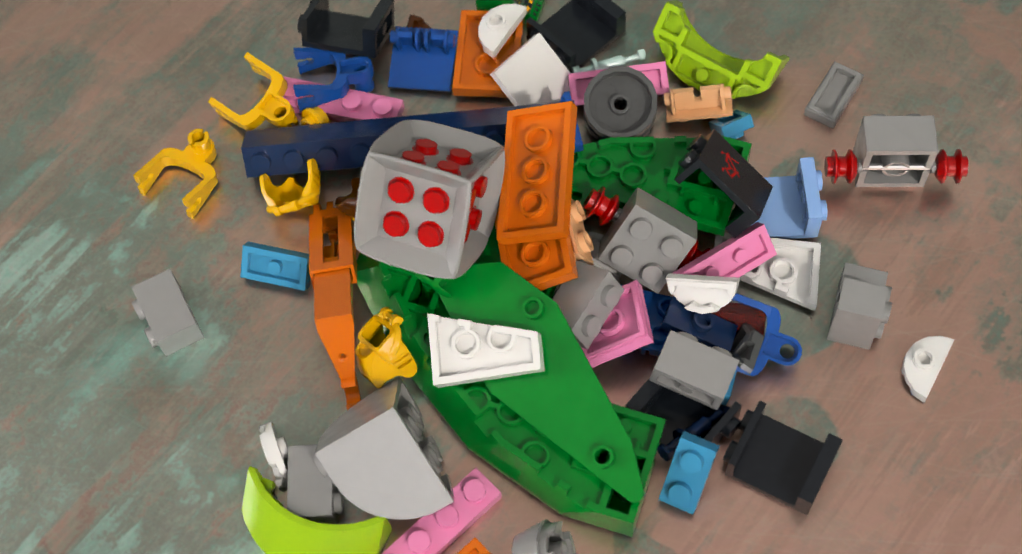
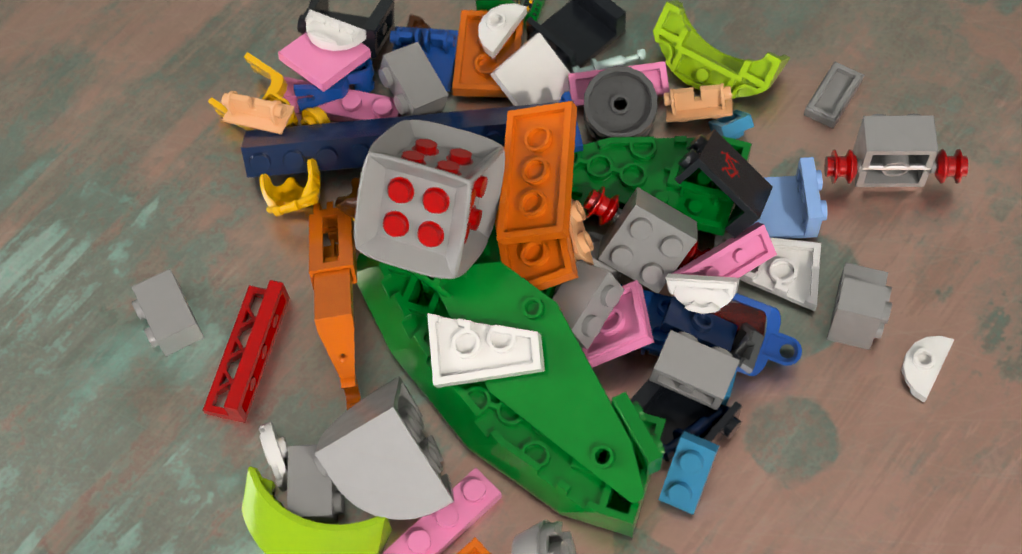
(195, 158): yellow piece -> none
(253, 355): none -> red fence
(256, 112): none -> light nougat hinge
(275, 266): dark azure plate -> none
(320, 65): none -> bright pink tile
(332, 33): none -> white plate
(383, 357): yellow helmet -> none
(412, 81): none -> light grey brick
(647, 447): none -> green plate
(780, 460): black panel -> none

